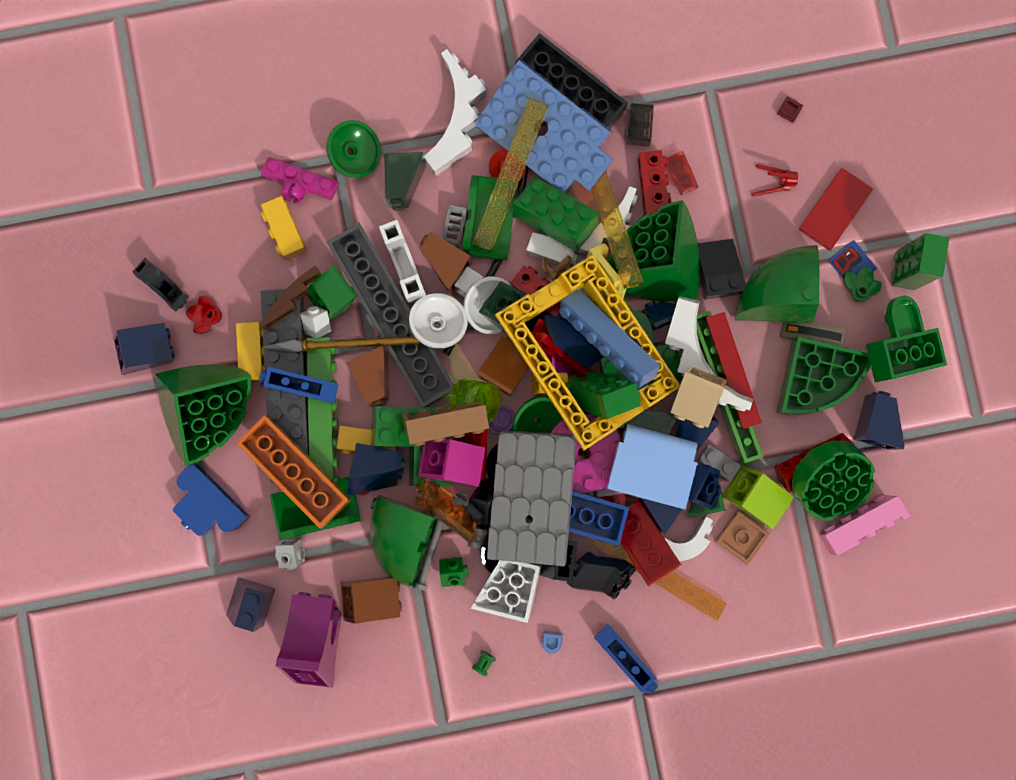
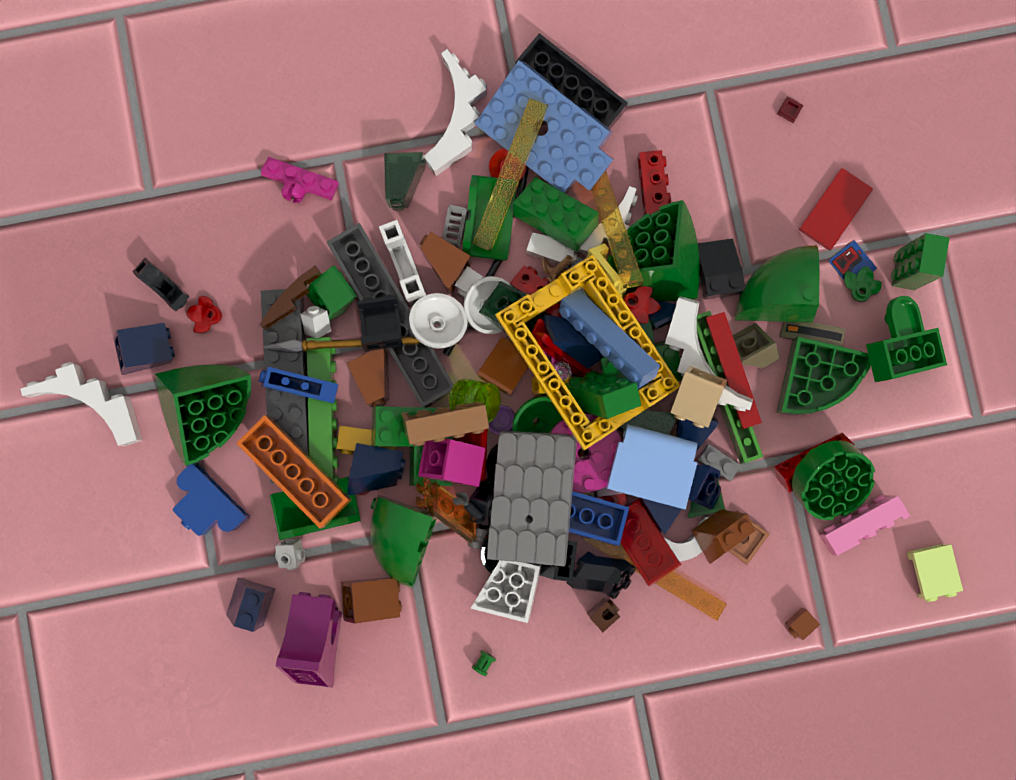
(116, 411): none -> white arch
(250, 348): yellow brick -> none
(283, 228): yellow brick -> none
(363, 145): green dish -> none
(380, 323): none -> black panel
(429, 556): light grey bar -> none
(452, 572): green brick -> none
(552, 642): medium blue tile -> none
(563, 370): none -> clear tile
(604, 614): none -> reddish brown brick
(627, 660): blue slope -> none
(639, 124): clear smoke brick -> none
(643, 305): none -> red plate
(681, 173): clear red slope -> none
(722, 533): none -> dark orange slope
(756, 347): none -> dark tan slope
(758, 496): lime slope -> none
(786, 177): red plant -> none
(801, 624): none -> dark orange brick
(880, 422): dark blue slope -> none
(936, 571): none -> yellowish green panel

